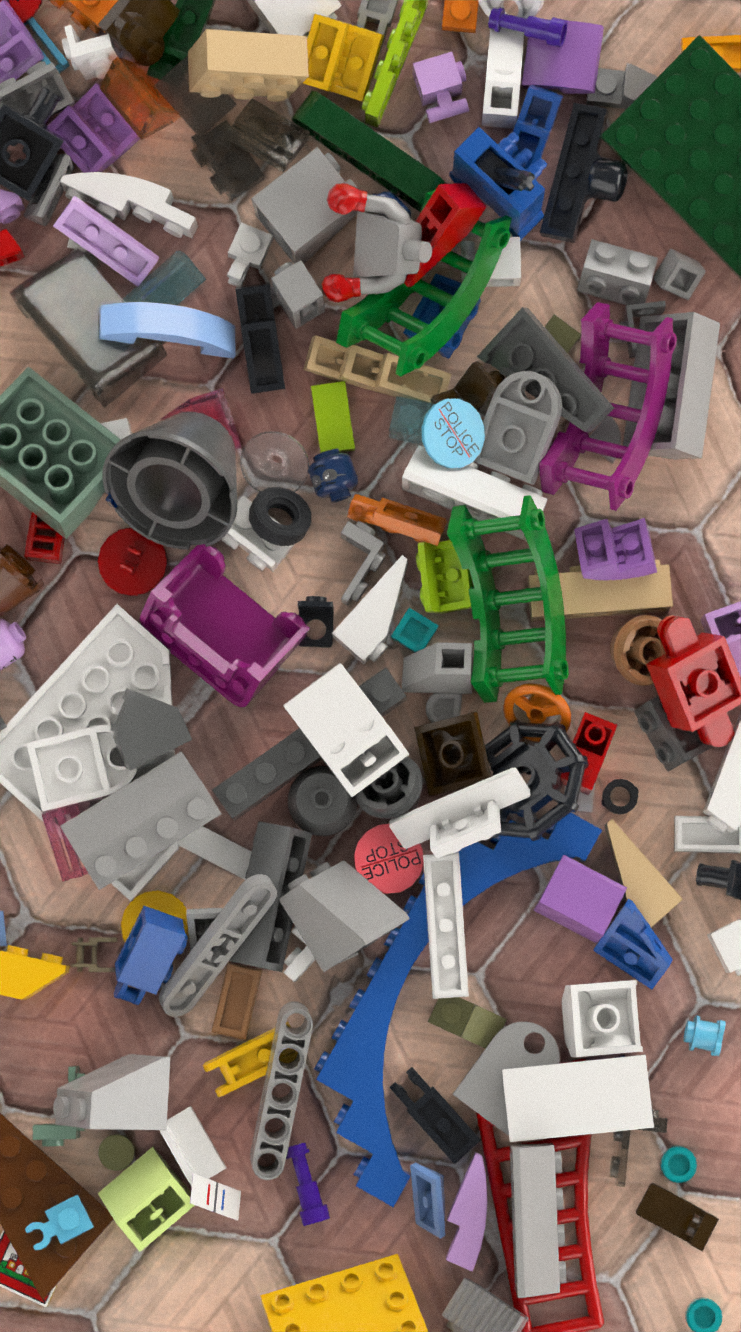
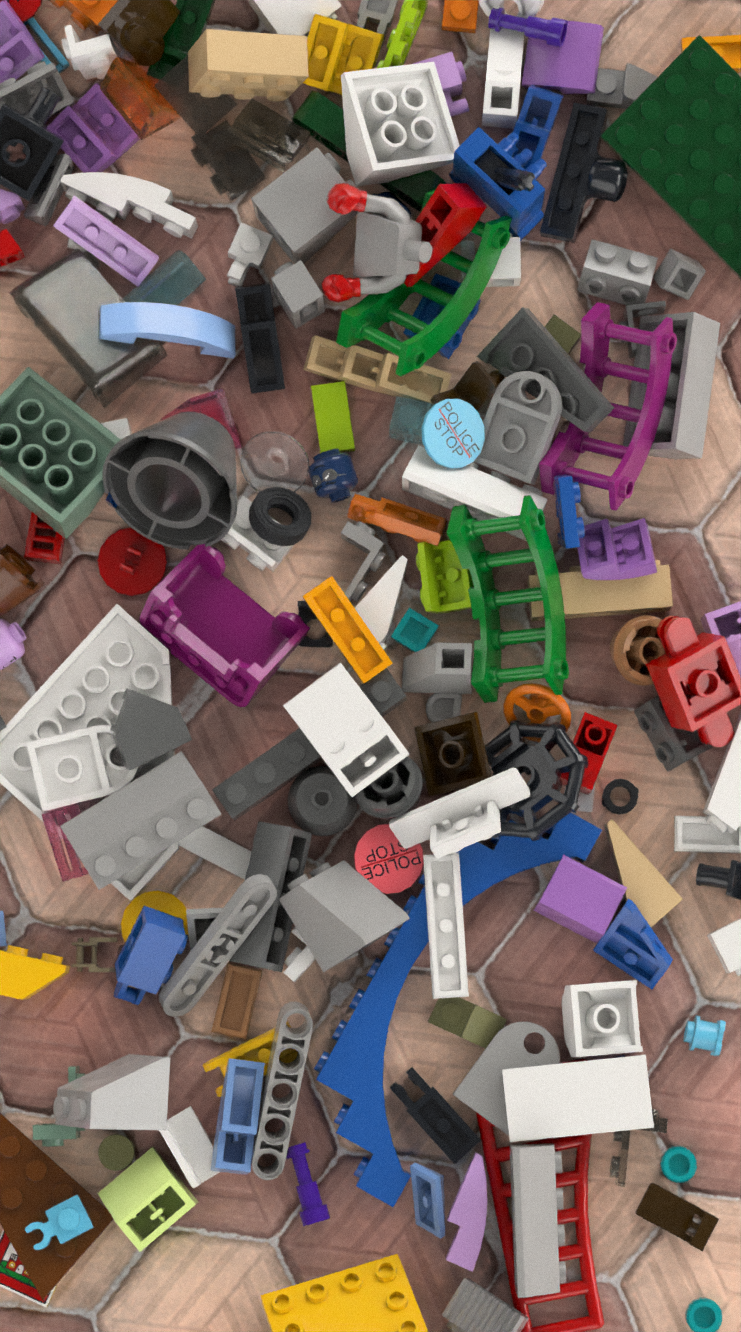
(215, 1197): white sticker -> none
(238, 1117): none -> medium blue slope
(347, 629): none -> light orange plate
(396, 122): none -> white slope
(571, 526): none -> blue wing
(607, 431): light grey tile -> none

